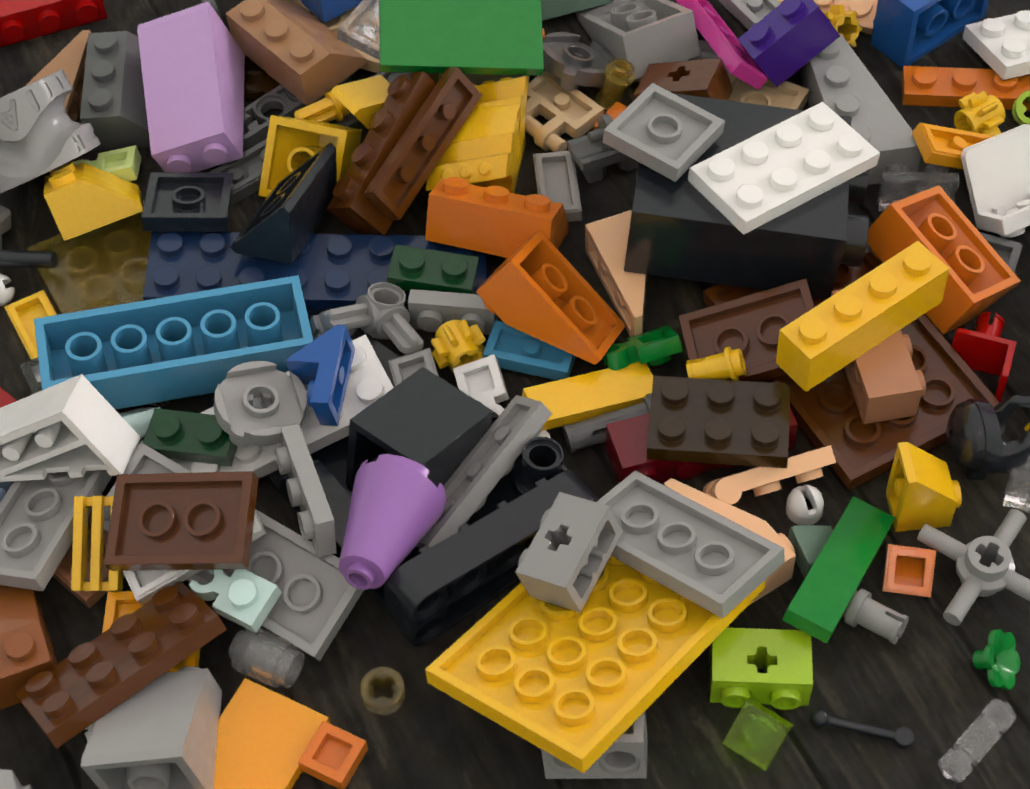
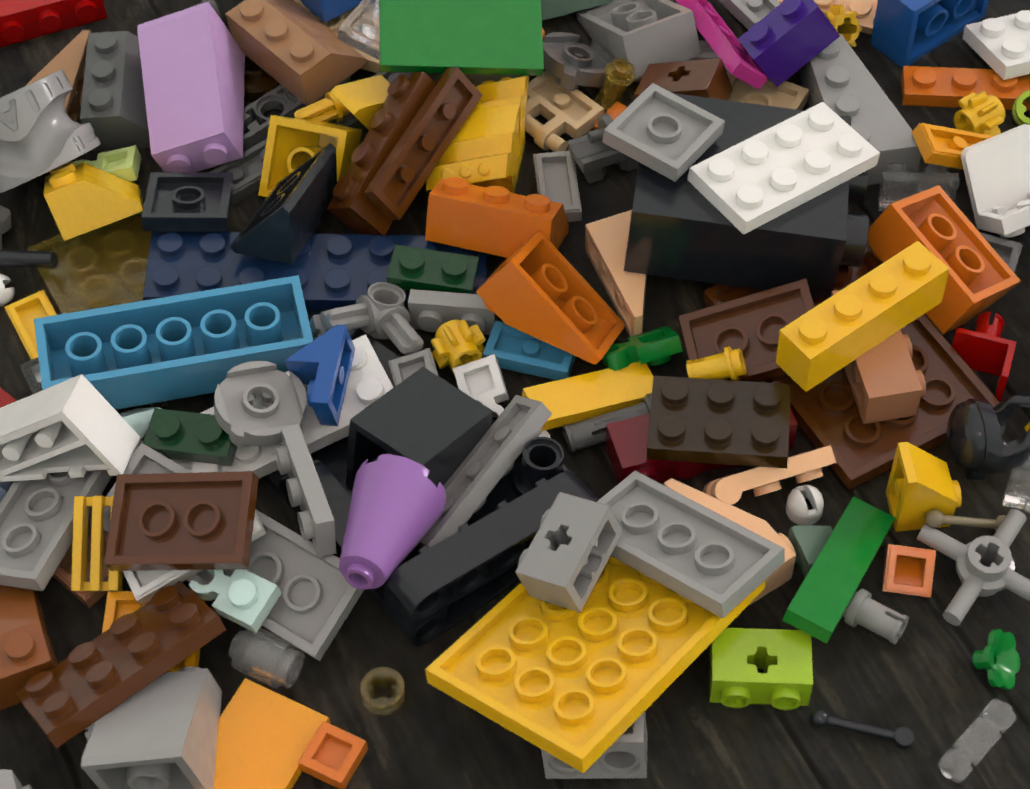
(757, 734): clear neon green plate -> none
(935, 519): none -> dark tan hinge

